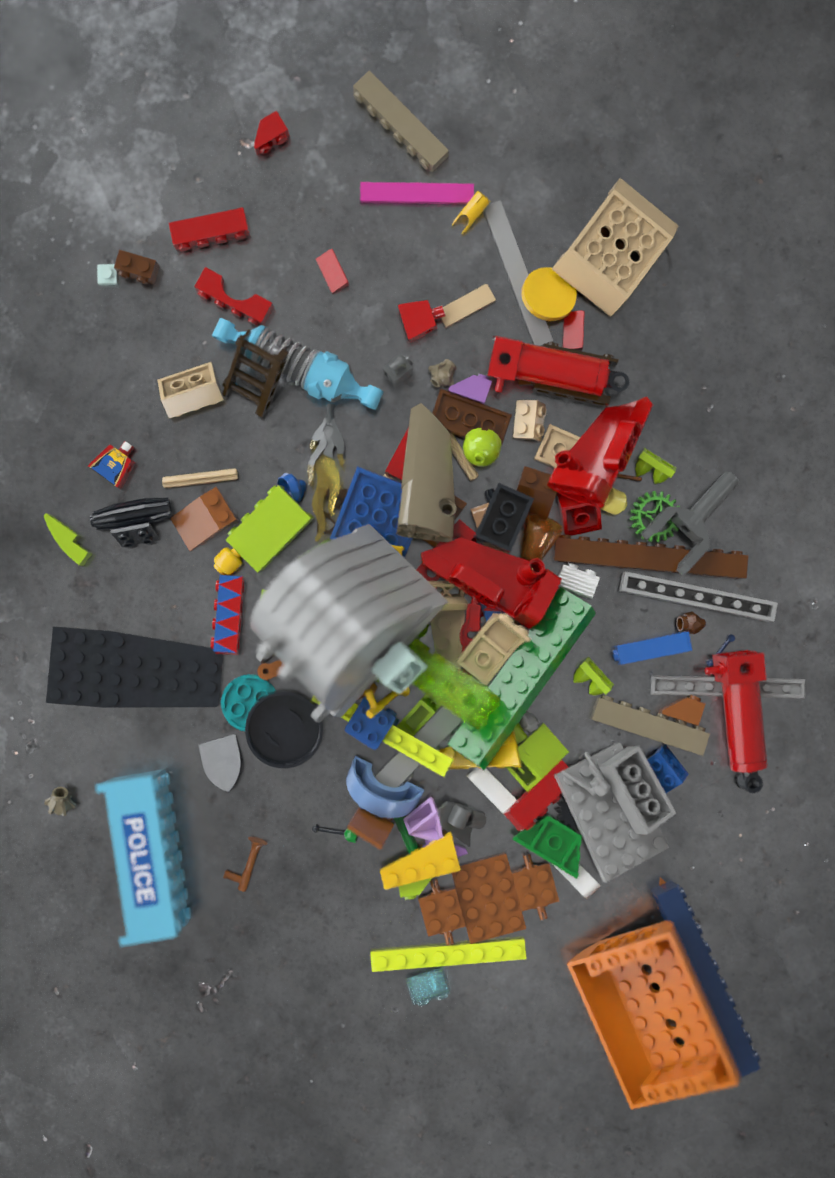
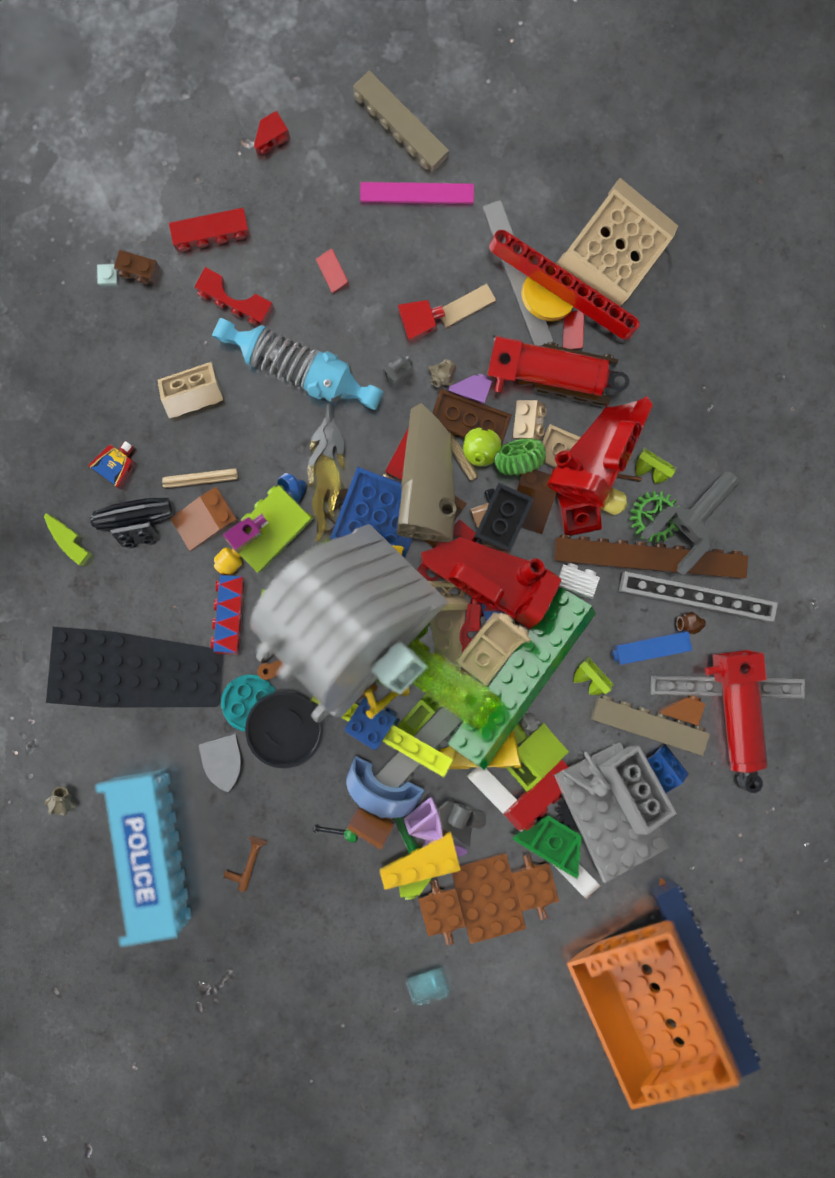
(237, 535): none -> magenta torso
(272, 374): dark brown fence -> none
(448, 955): neon yellow plate -> none
(473, 209): yellow piece -> none
(520, 456): none -> bright green gear
(539, 536): clear orange cone -> none
(564, 284): none -> red beam
(730, 638): dark blue hinge -> none

